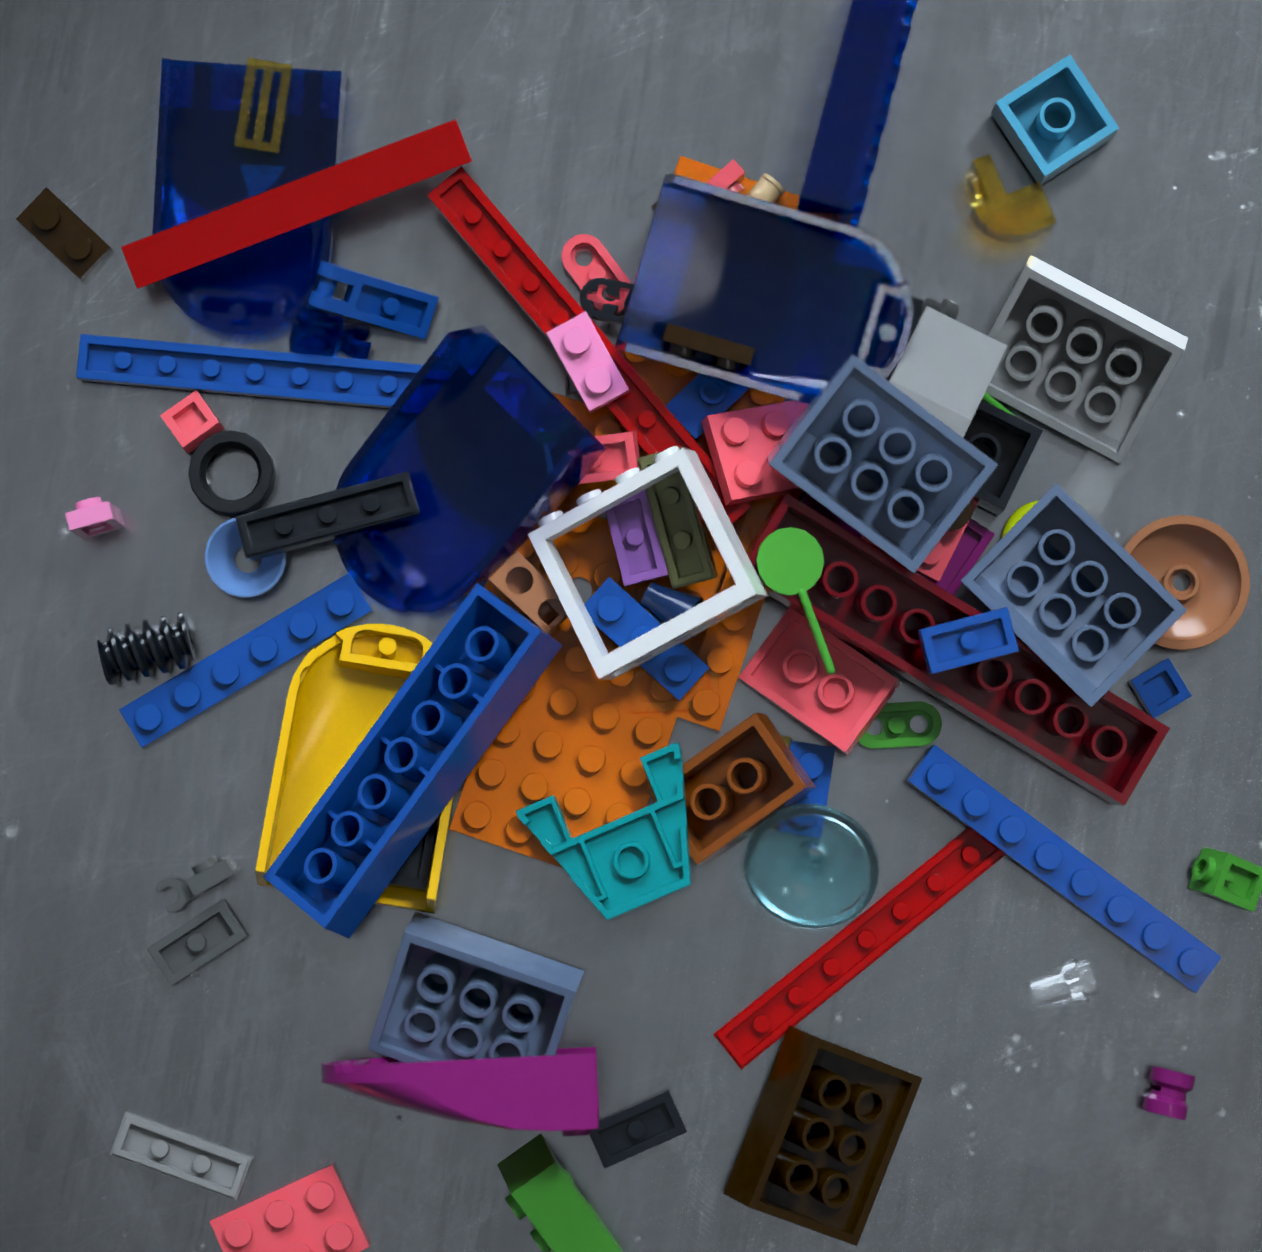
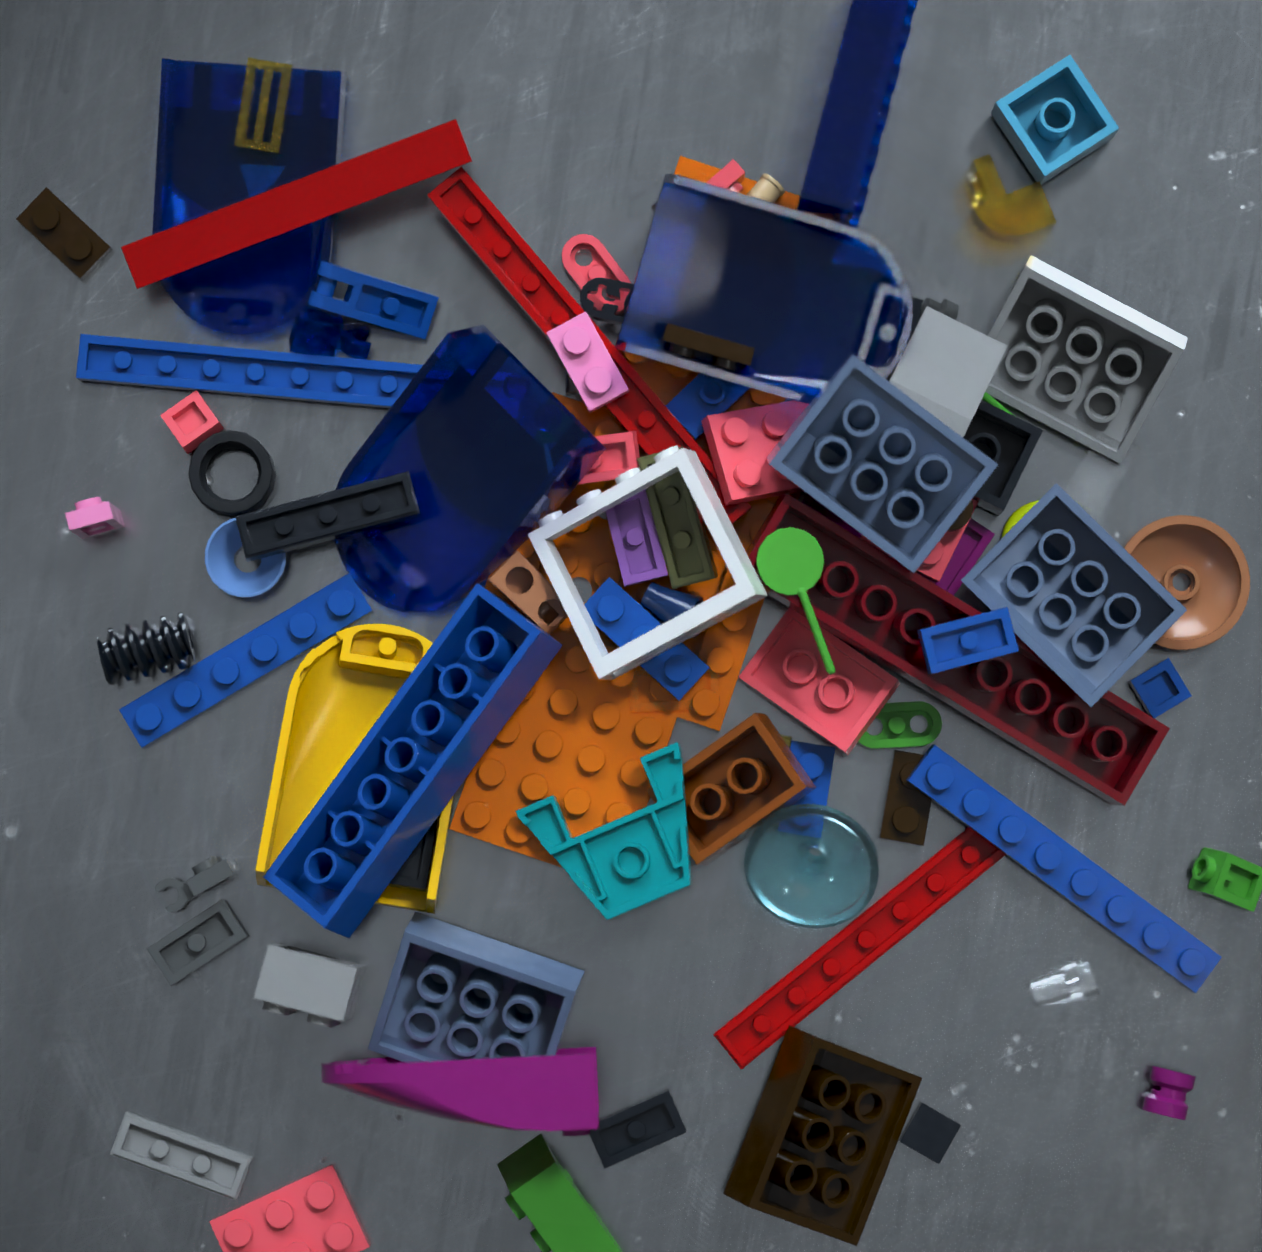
(309, 983): none -> light grey brick
(905, 806): none -> dark brown plate
(930, 1133): none -> black tile

